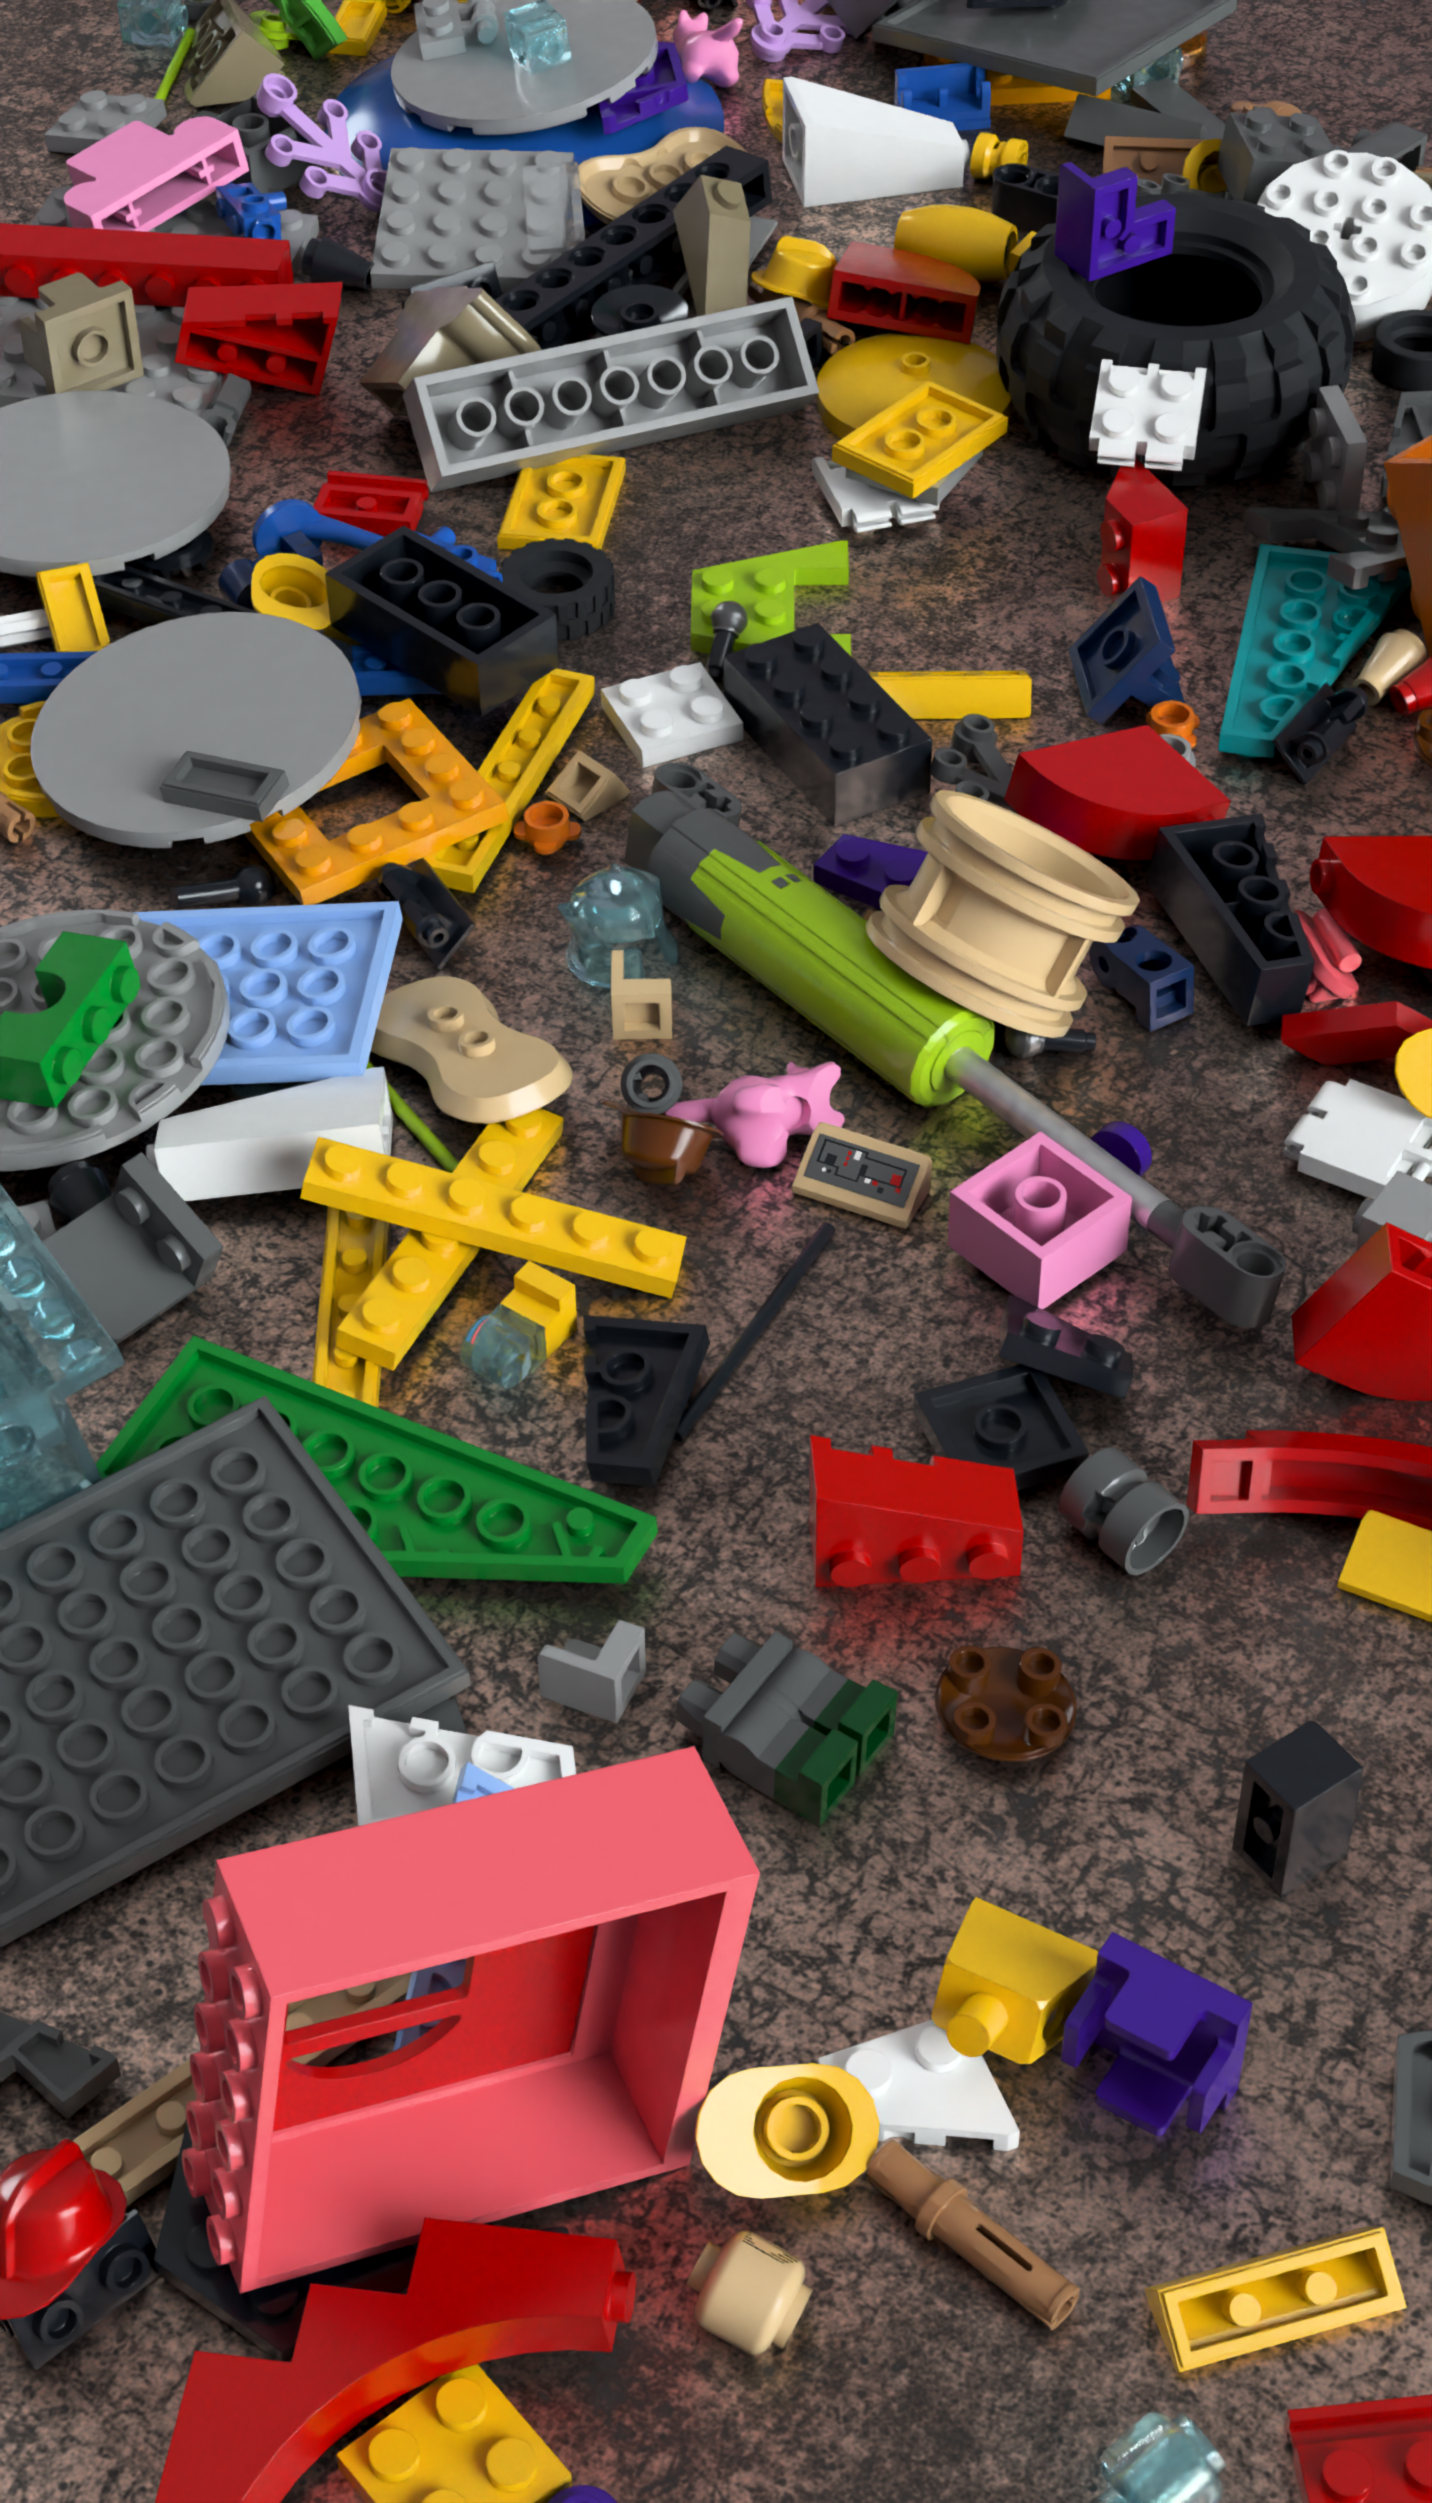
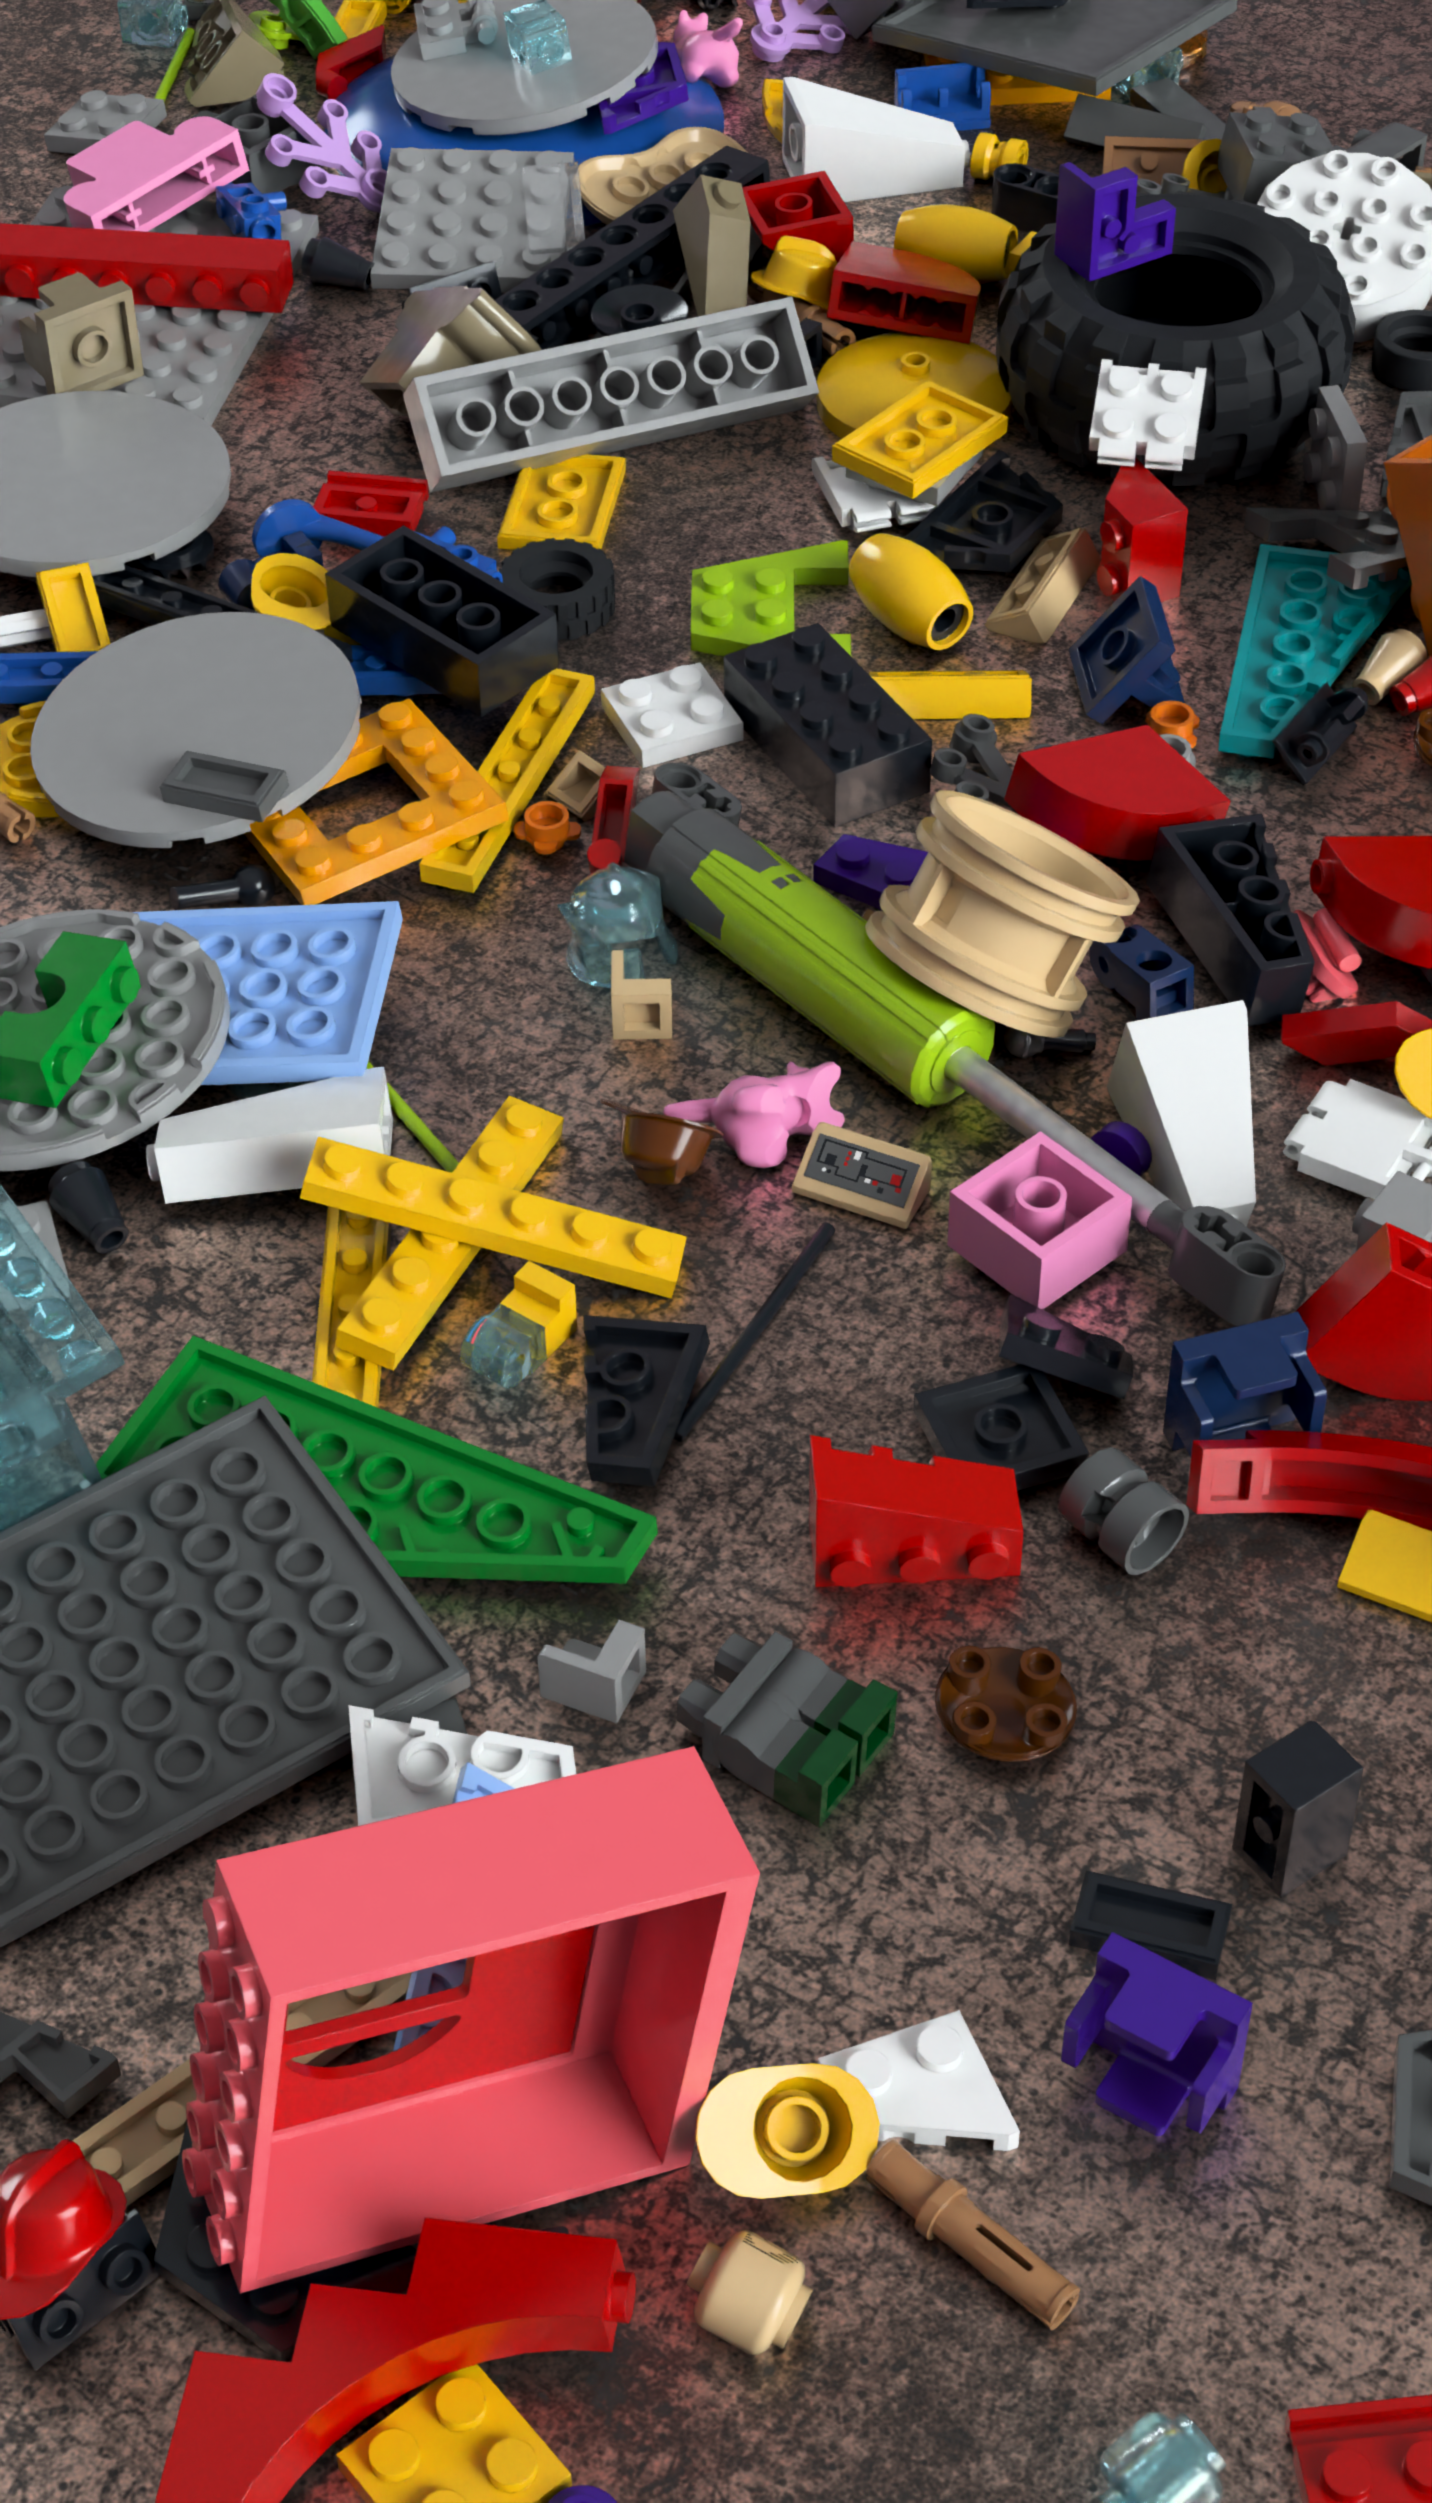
(136, 1251): dark grey bracket -> none
(227, 405): dark grey bar -> none
(262, 332): red wedge -> none
(348, 60): none -> red piece
(427, 908): black hinge -> none
(465, 1052): tan plate -> none
(612, 817): none -> red piece
(638, 1070): dark grey cone -> none
(728, 623): piece -> none
(800, 208): none -> red slope
(911, 591): none -> yellow piece
(990, 519): none -> black wing
(1009, 1985): yellow torso -> none
(1045, 587): none -> tan slope
(1165, 1921): none -> black tile
(1190, 1097): none -> white slope
(1242, 1382): none -> dark blue panel
(1276, 2297): yellow slope -> none

